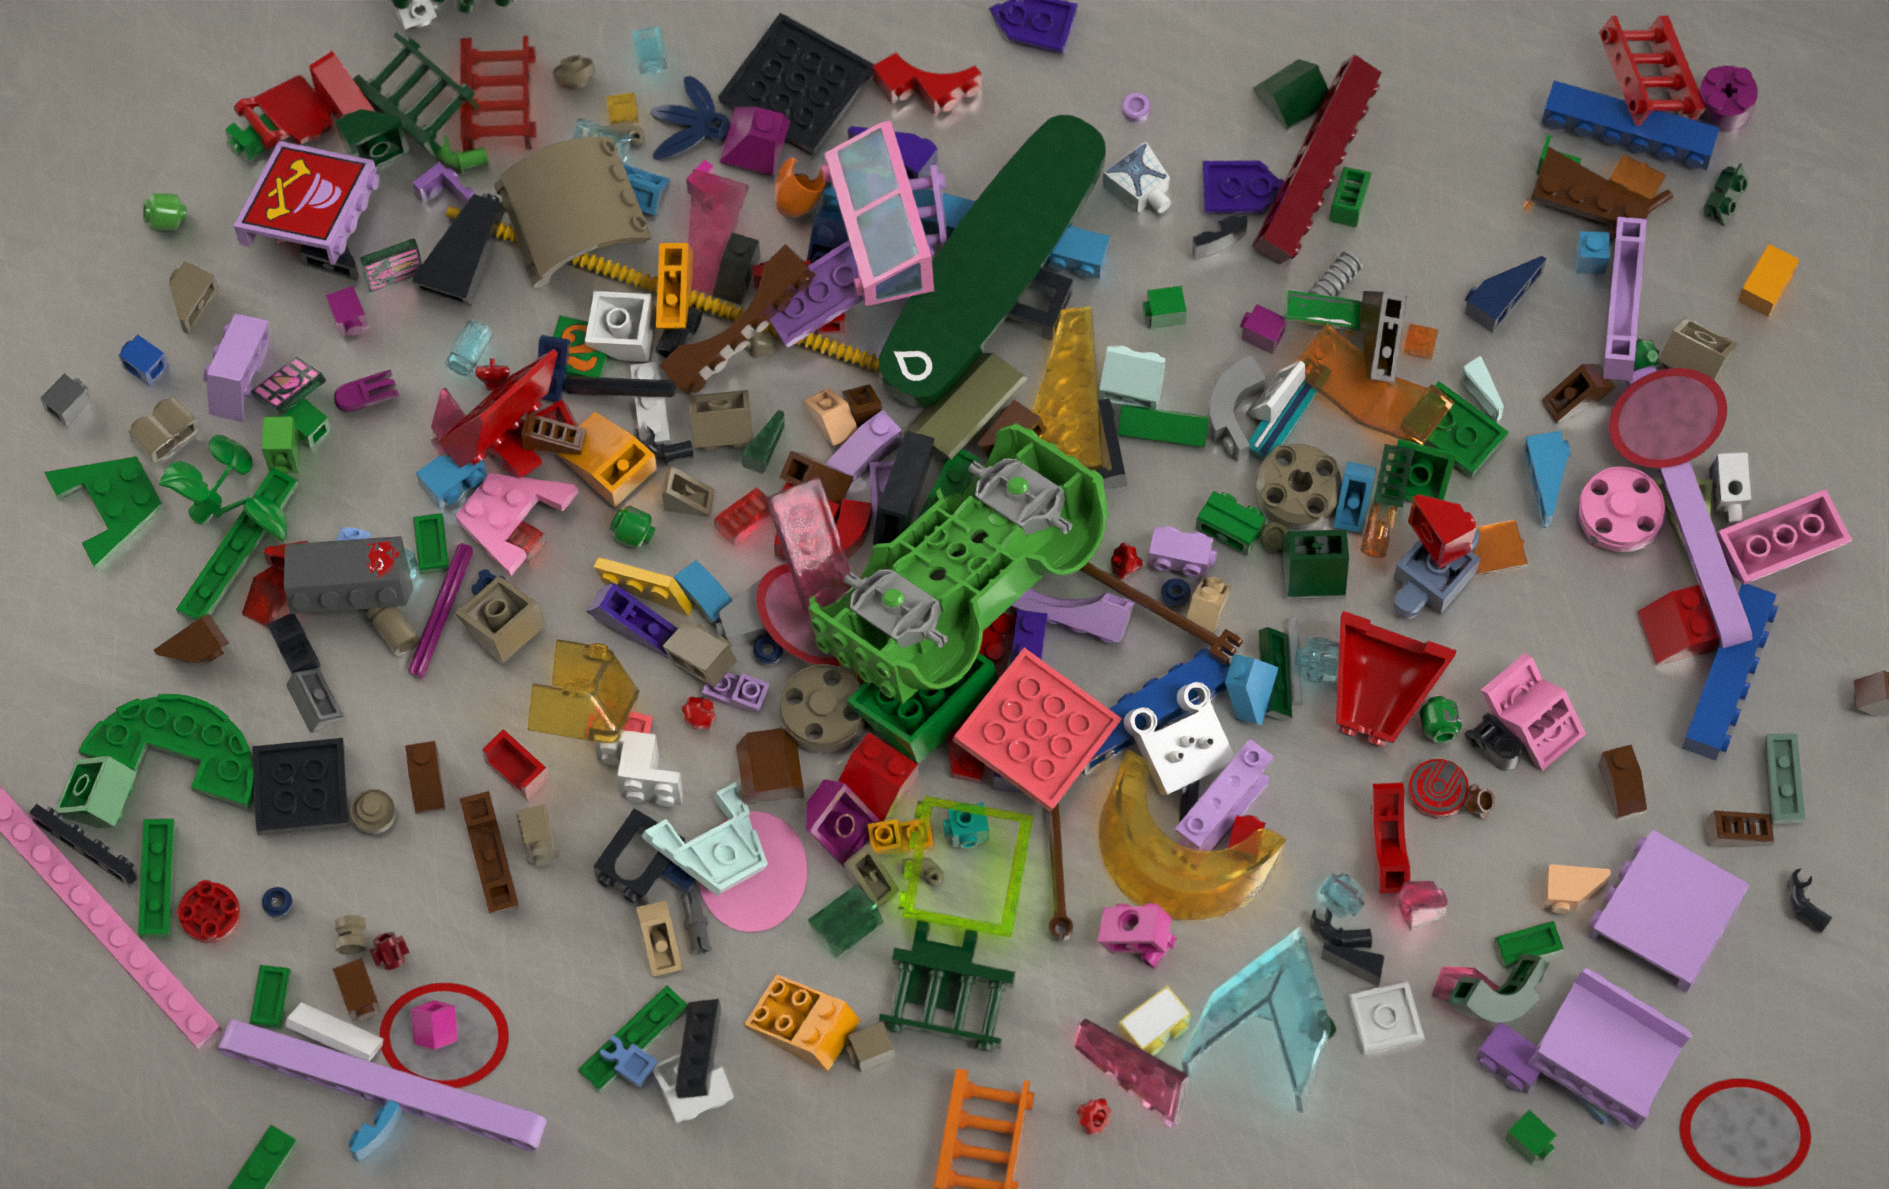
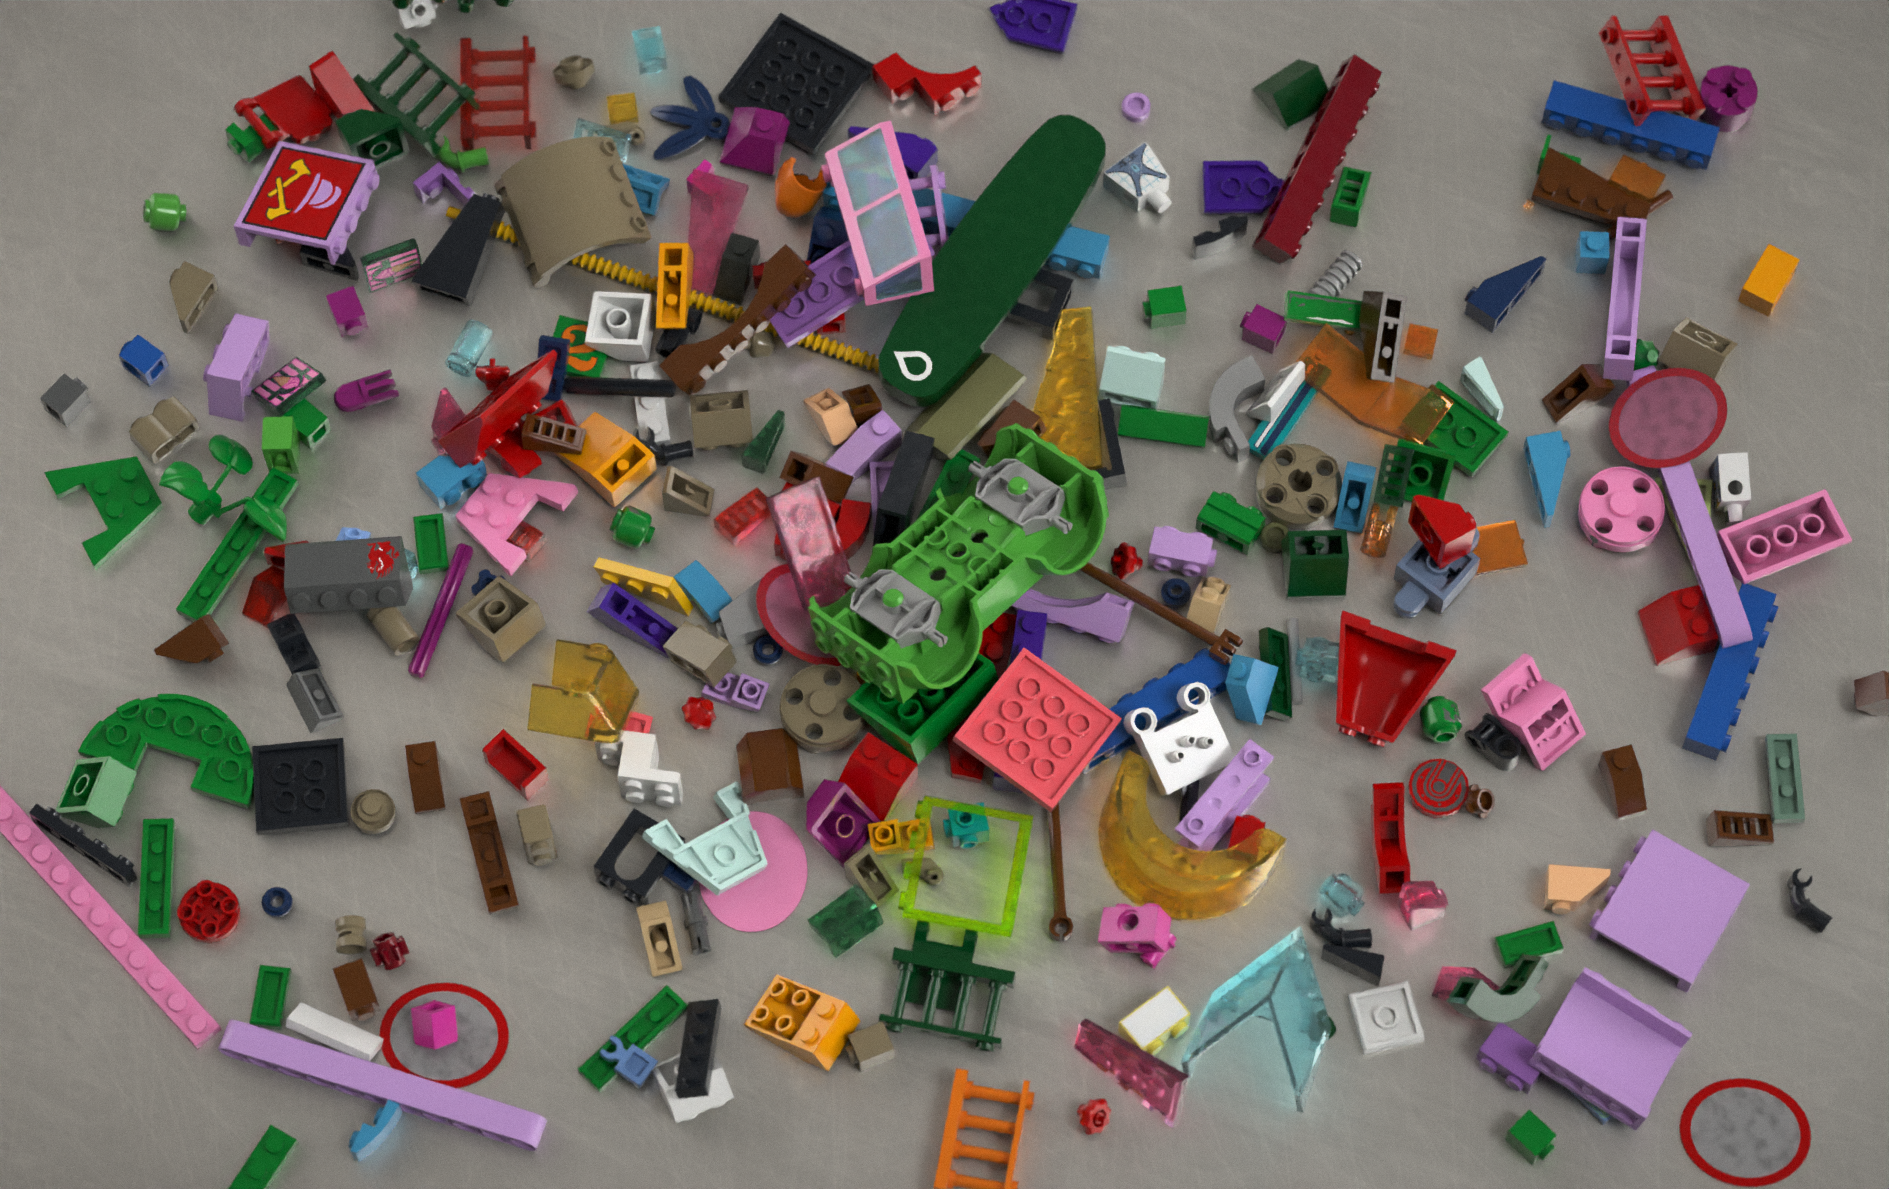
(1732, 184): dark green hinge -> none

